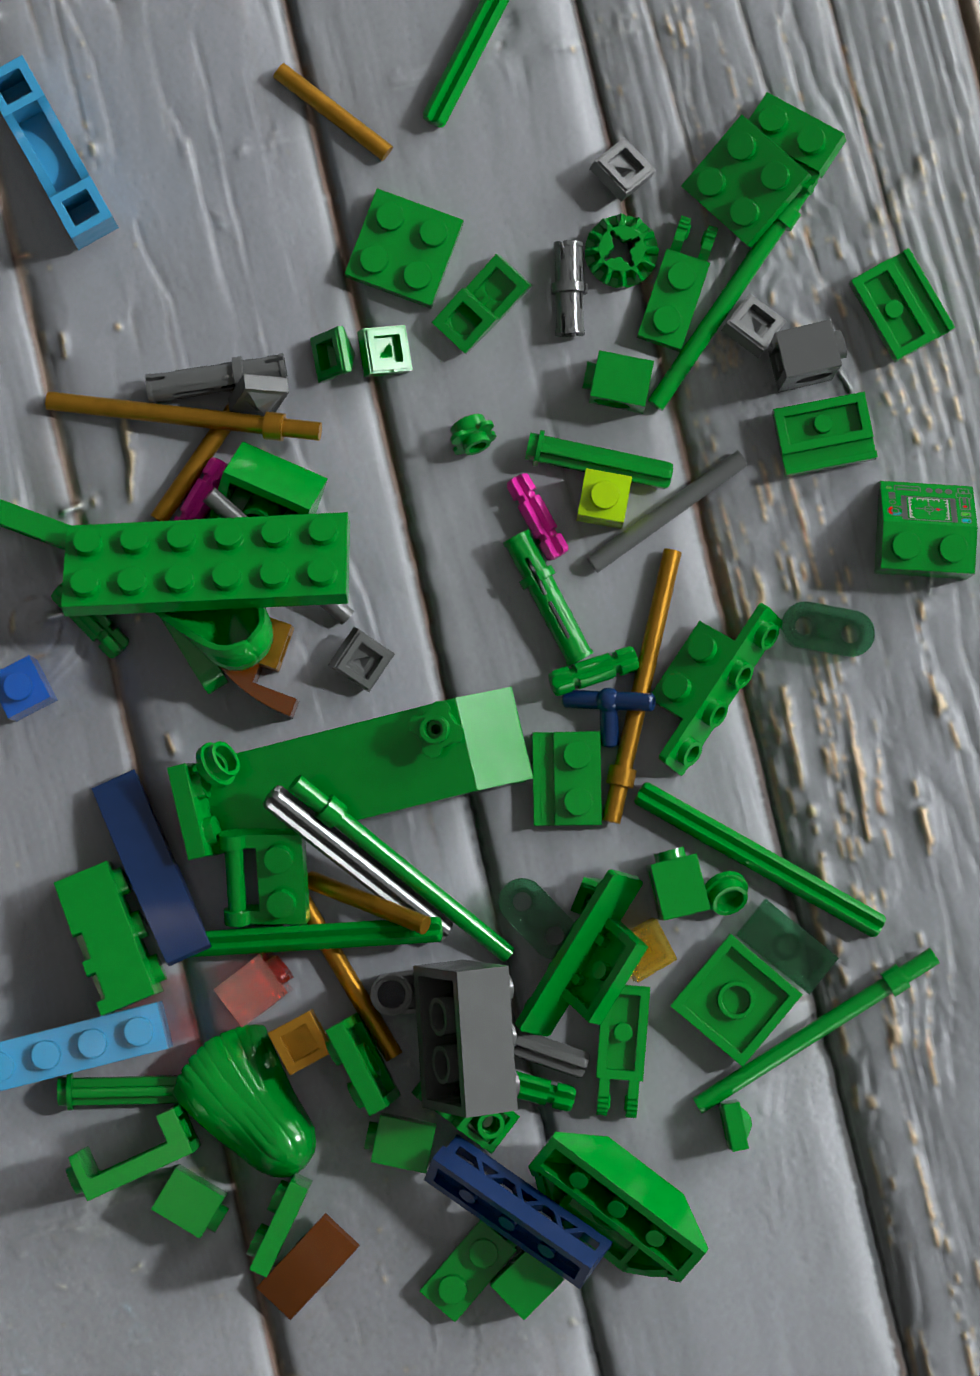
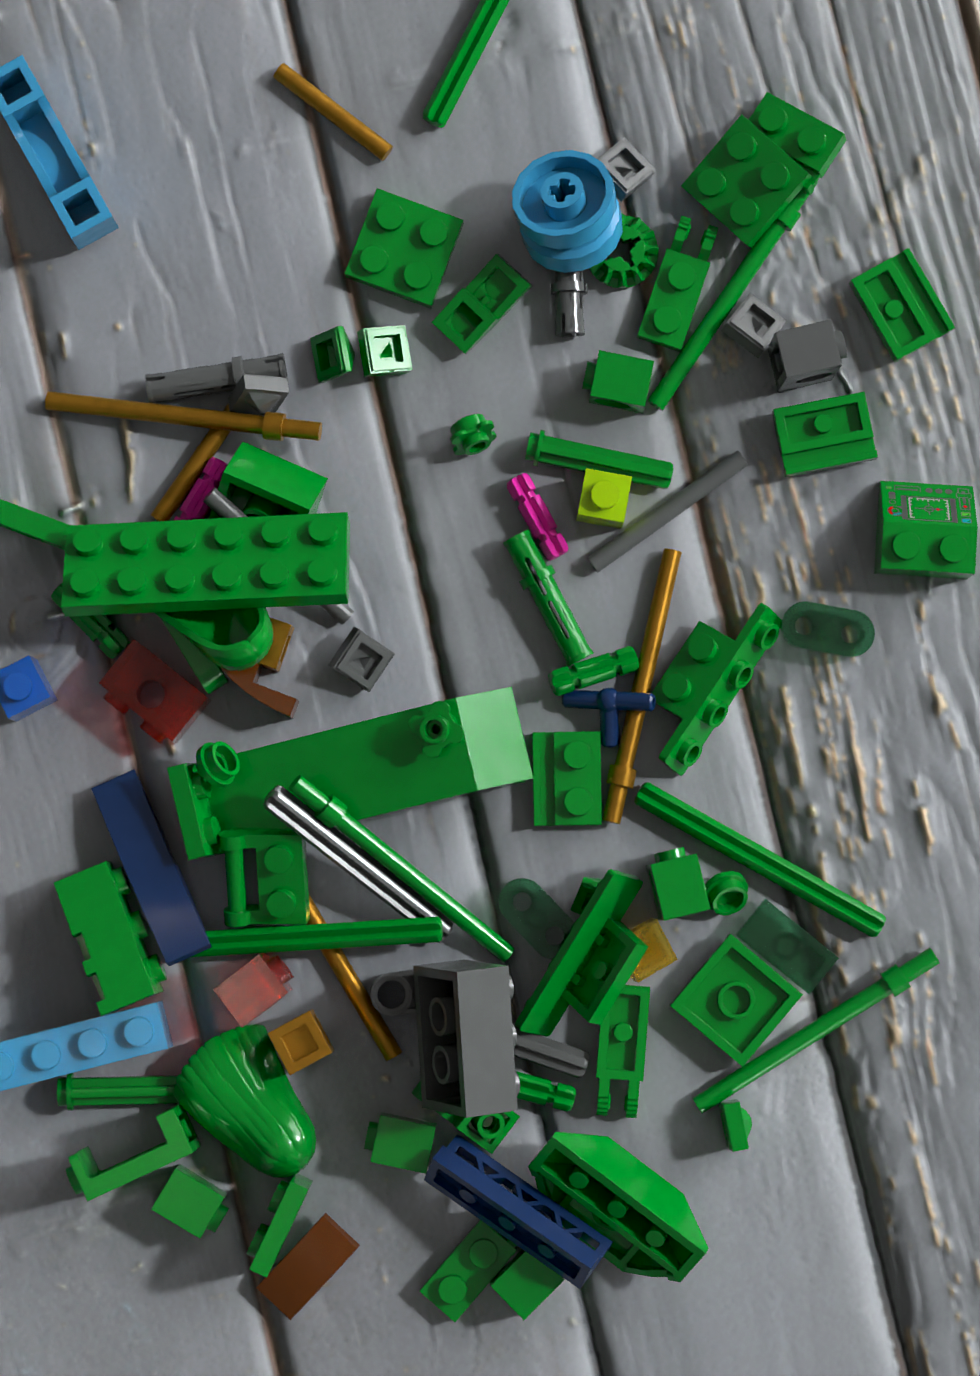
(141, 667): none -> clear red brick
(368, 902): pearl gold bar -> none
(370, 1079): green plate -> none
(567, 211): none -> dark azure wheel

